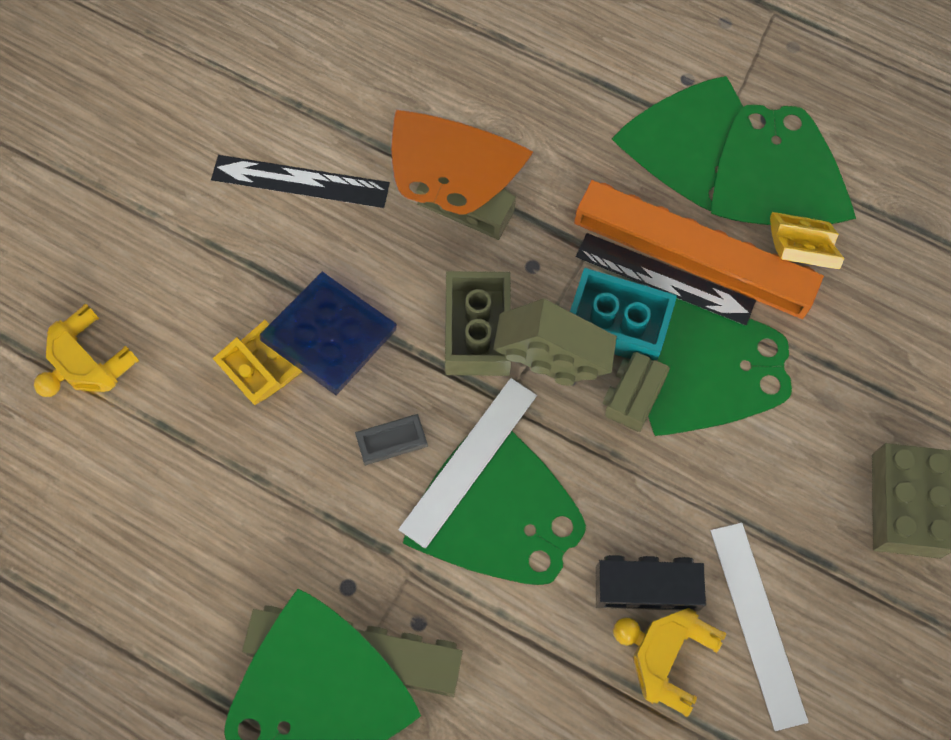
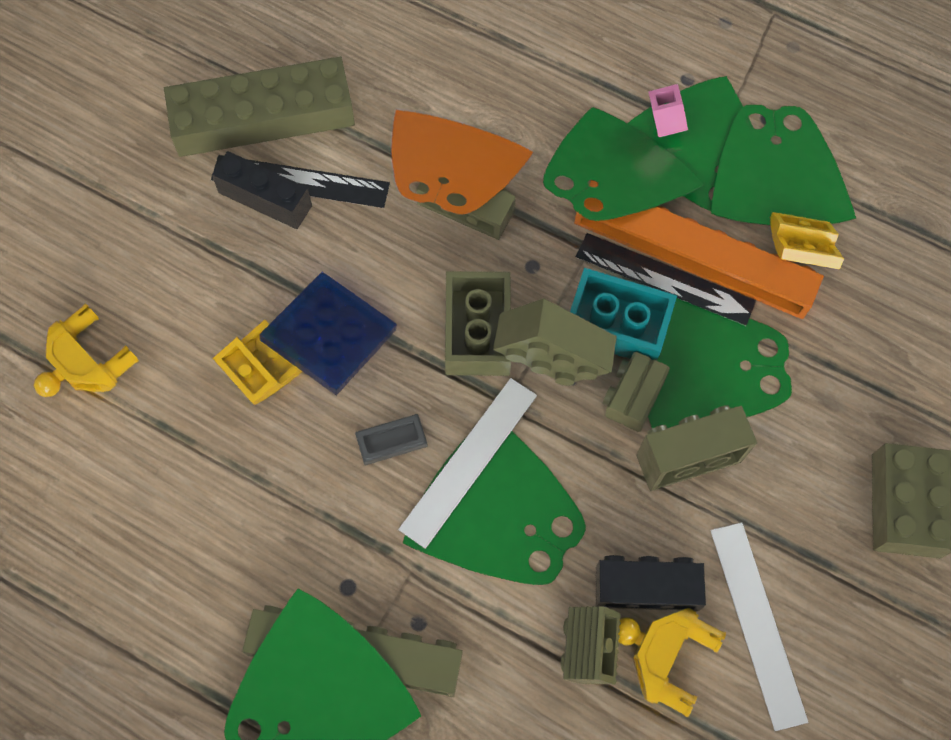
(258, 106): none -> olive brick
(262, 190): none -> black brick
(591, 645): none -> olive brick
(626, 163): none -> green piece
(671, 116): none -> bright pink brick
(695, 446): none -> olive brick

